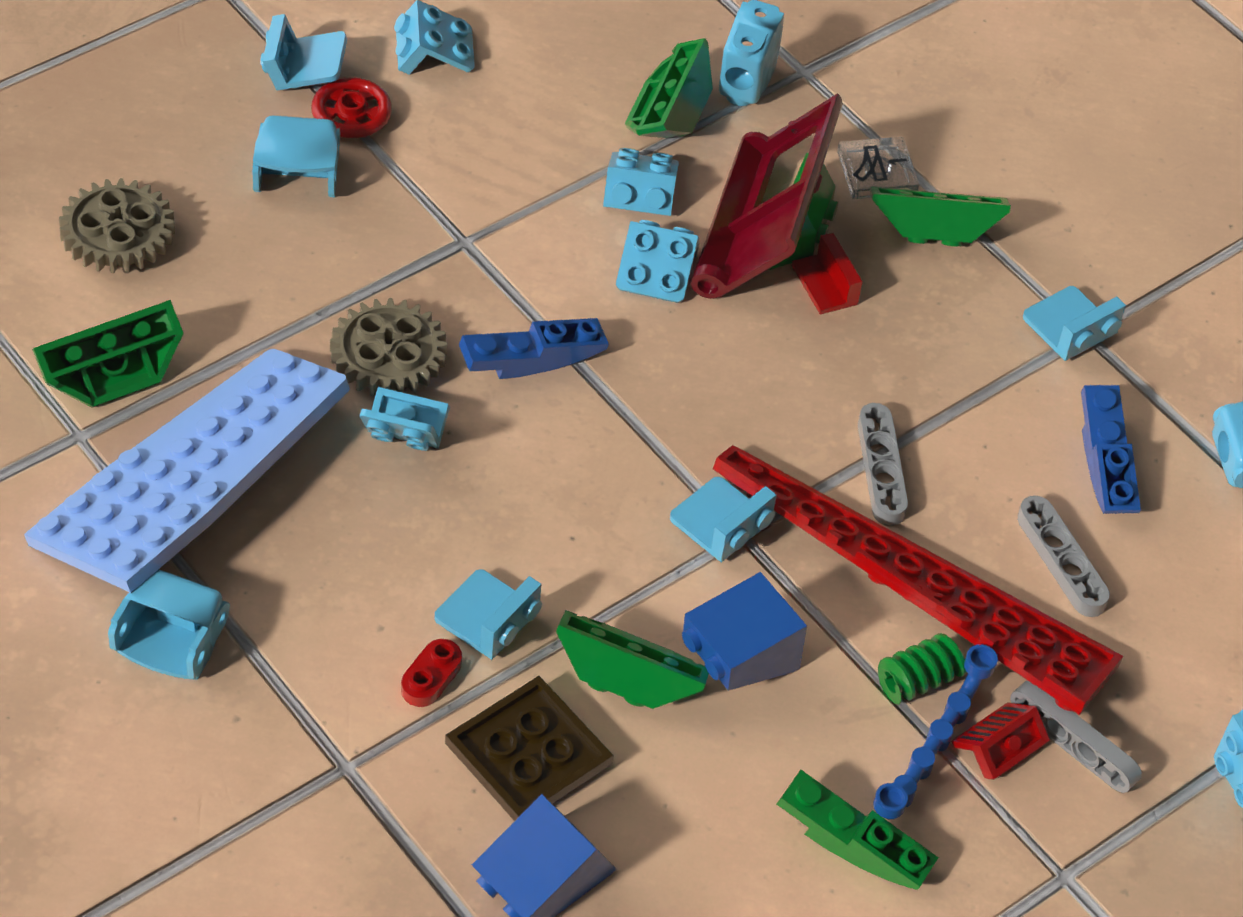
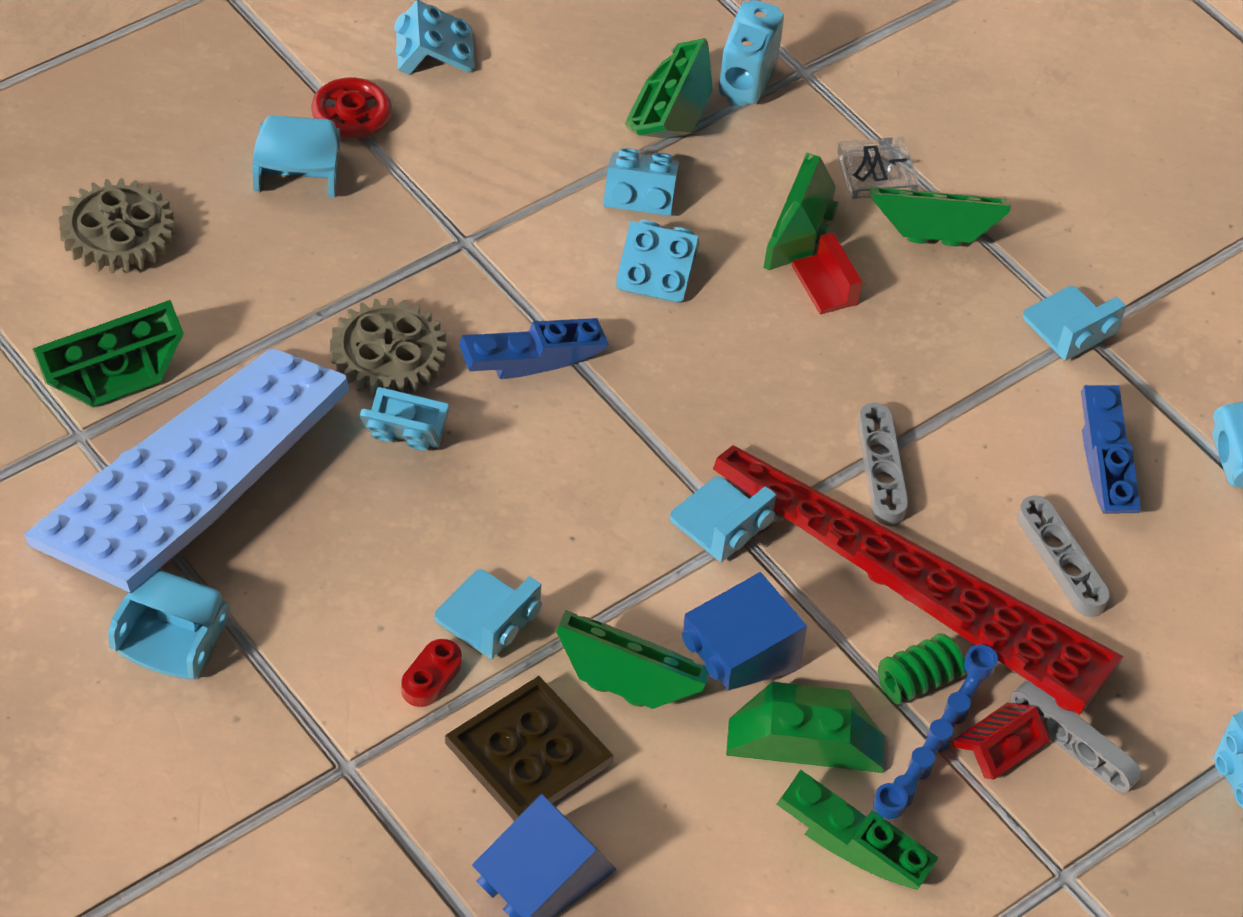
(303, 60): medium azure bracket -> none
(753, 235): dark red piece -> none
(807, 728): none -> green wedge

